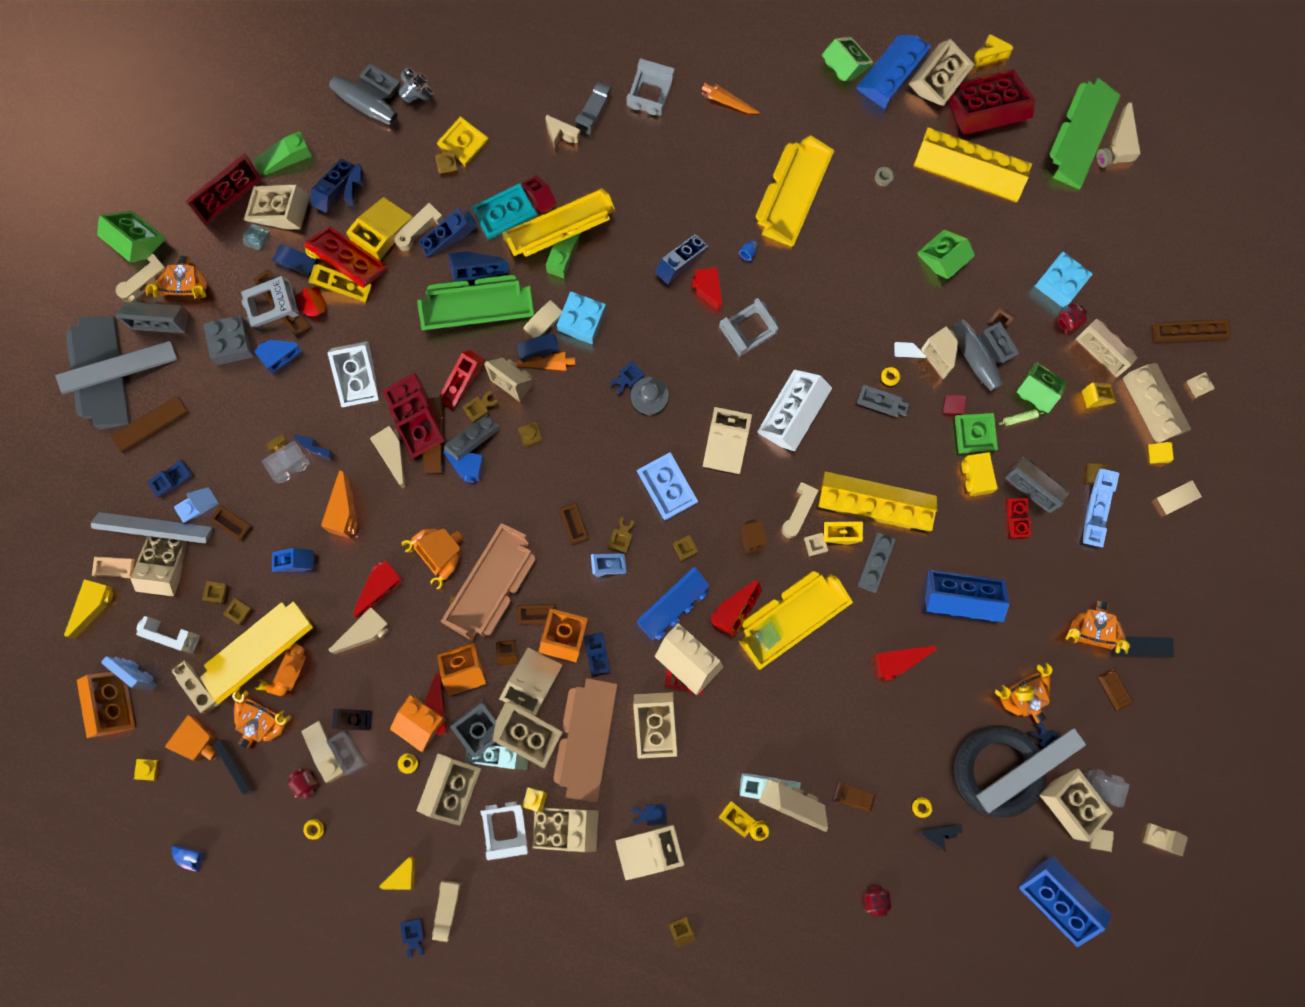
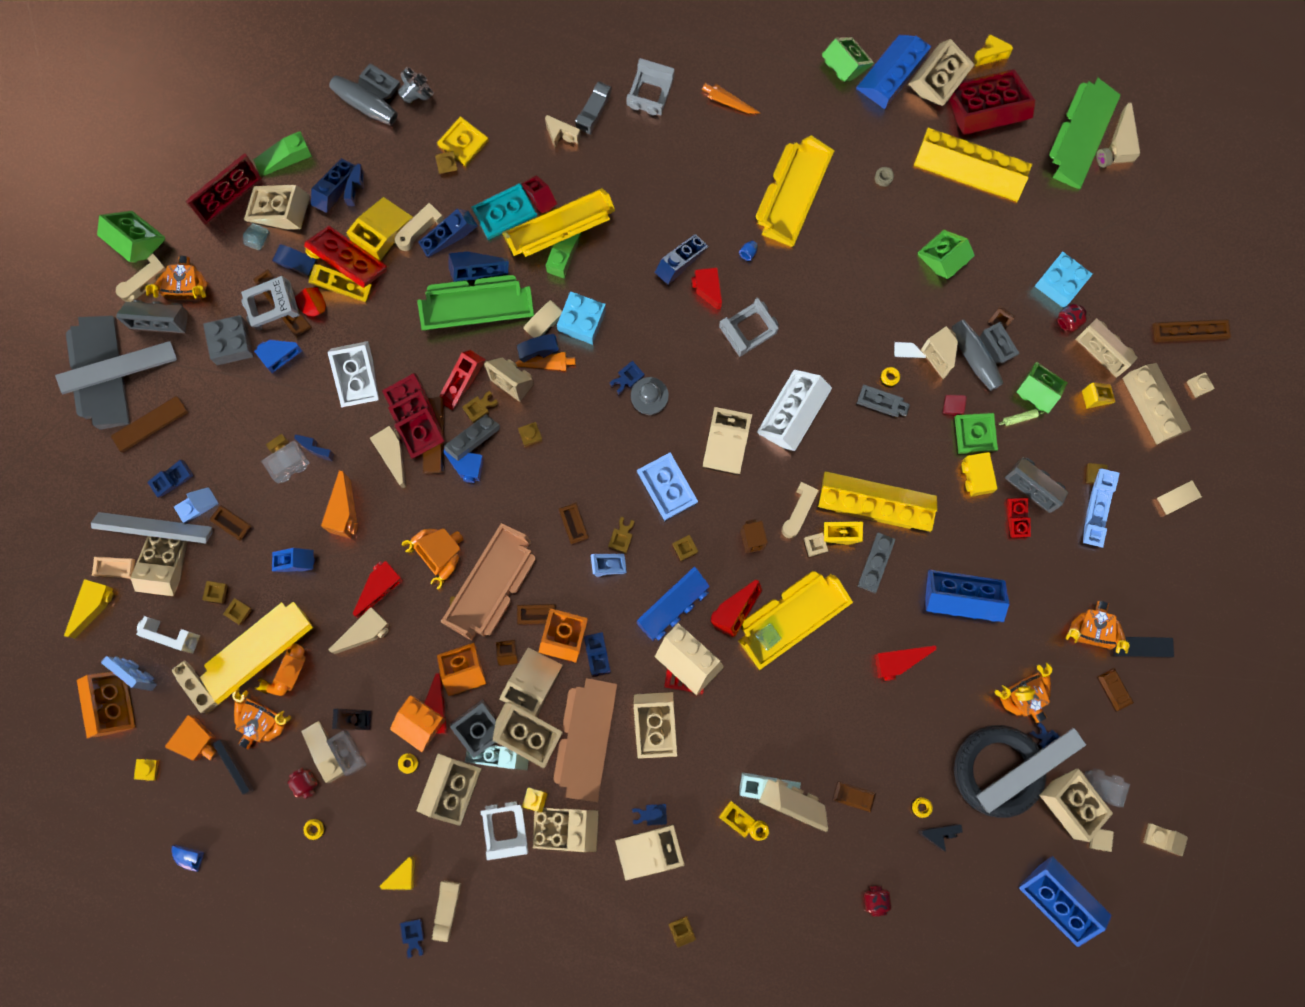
(1160, 453): yellow slope -> none

